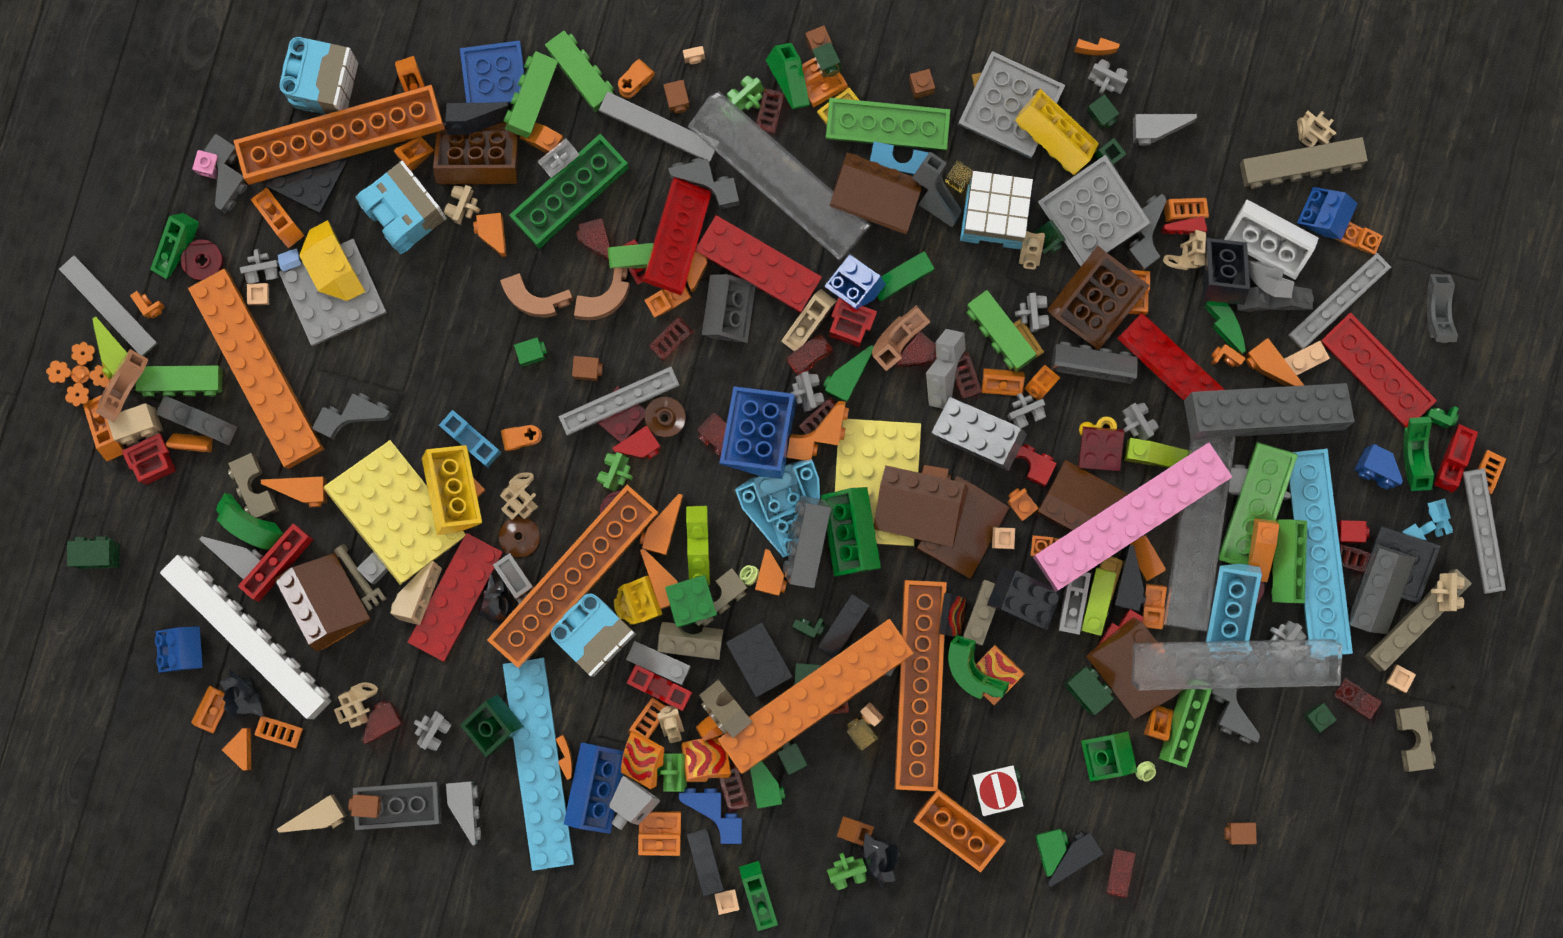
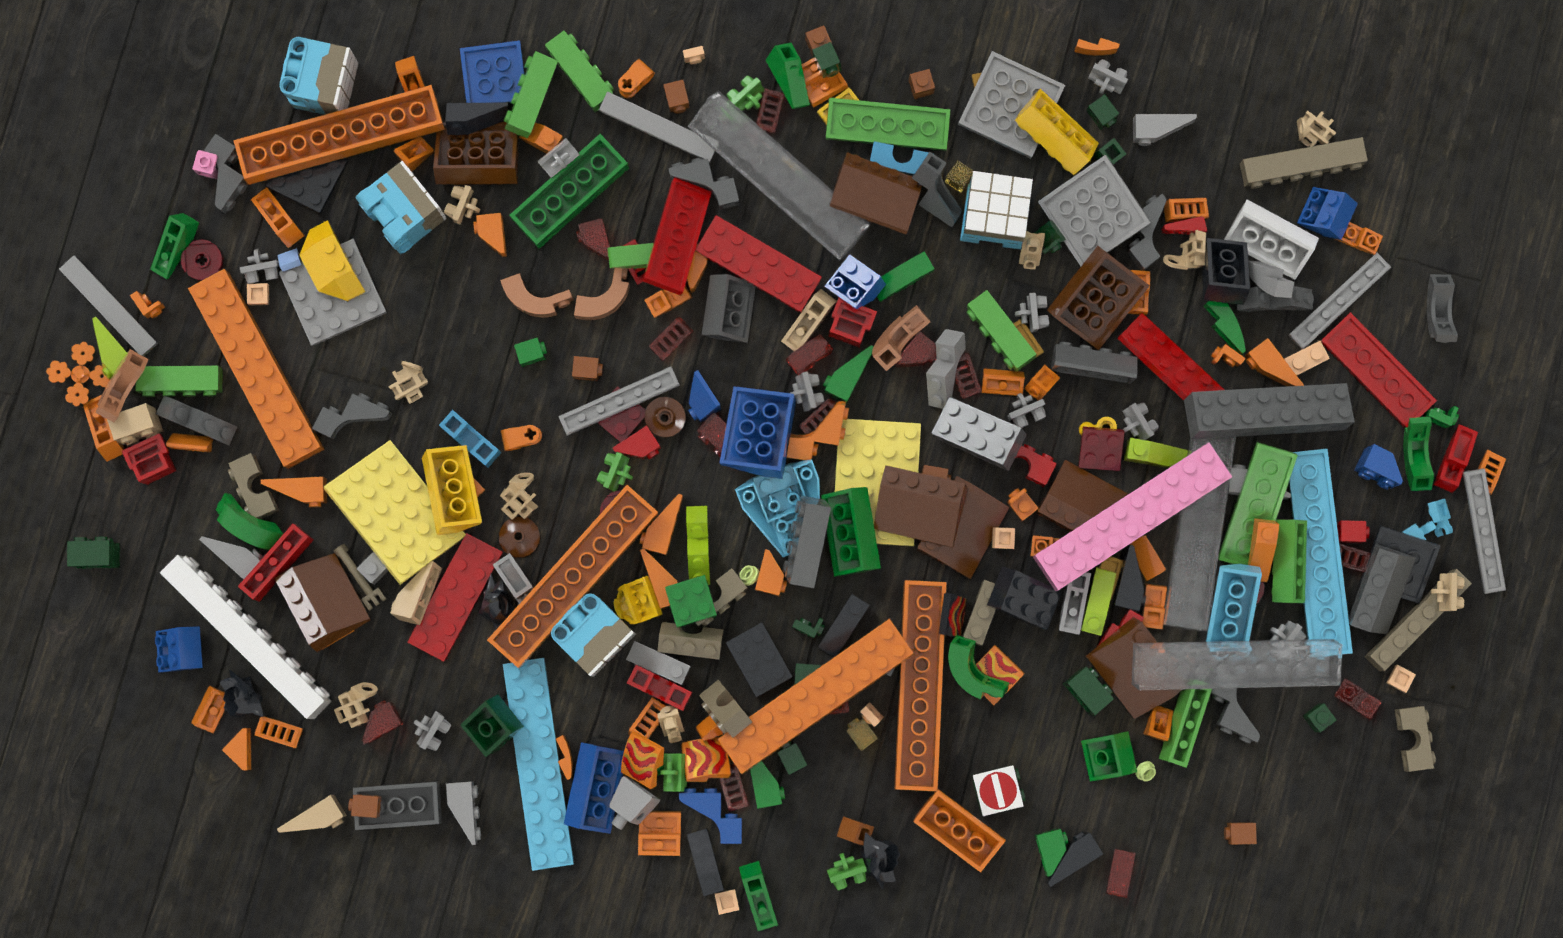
(410, 372): none -> tan piece
(702, 399): none -> blue slope

